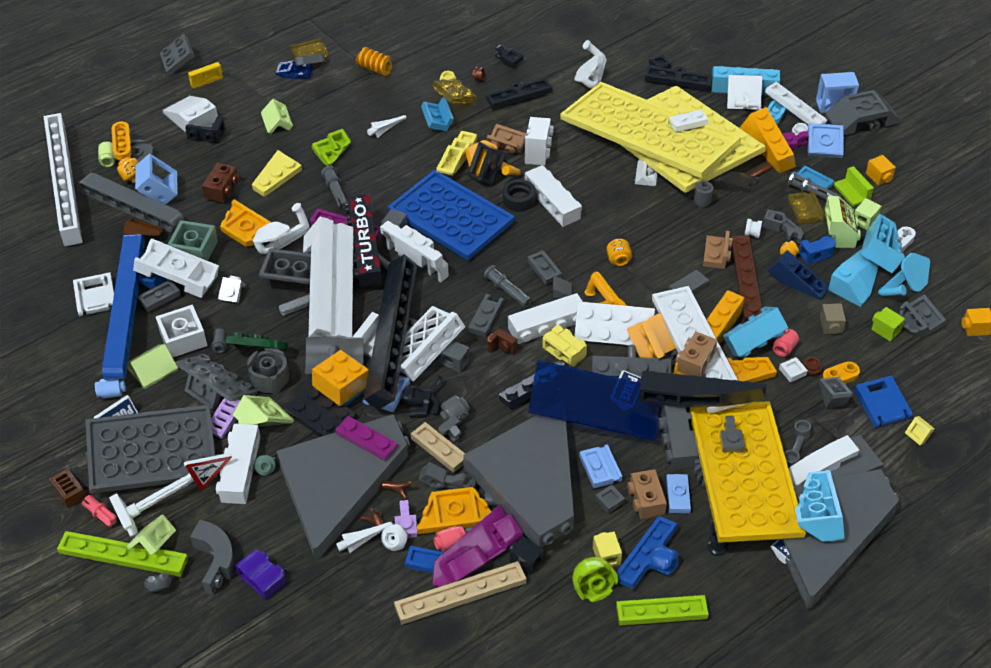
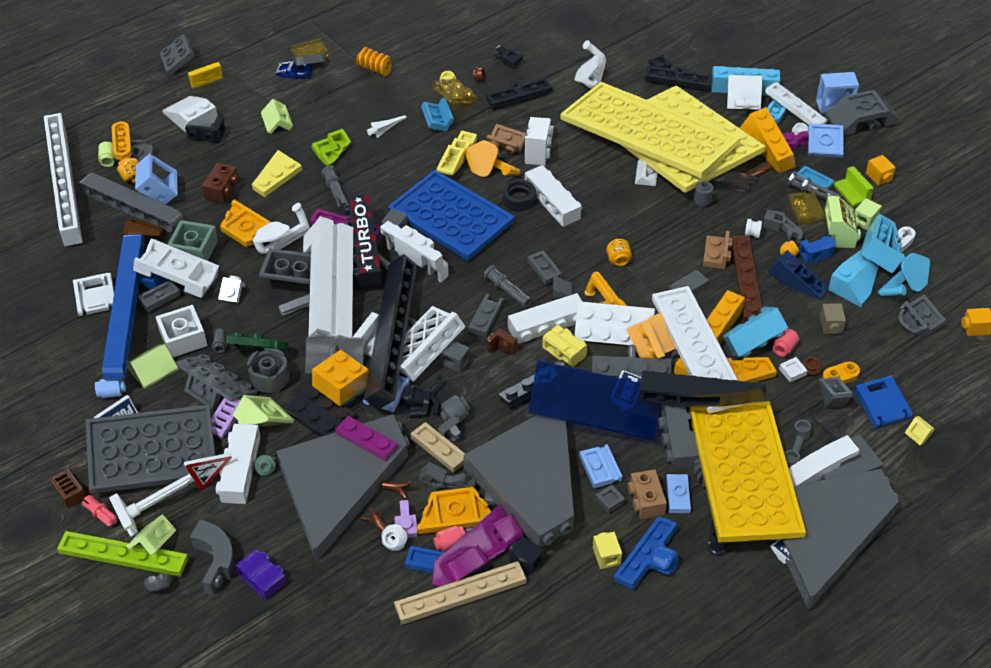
(355, 539): white piece -> none
(490, 165): black tile -> none
(594, 579): lime cylinder -> none
(662, 610): lime plate -> none
(688, 120): white plate -> none
(696, 354): medium nougat brick -> none
(730, 438): dark grey plate -> none
(819, 508): medium azure wedge -> none
(887, 323): lime brick -> none

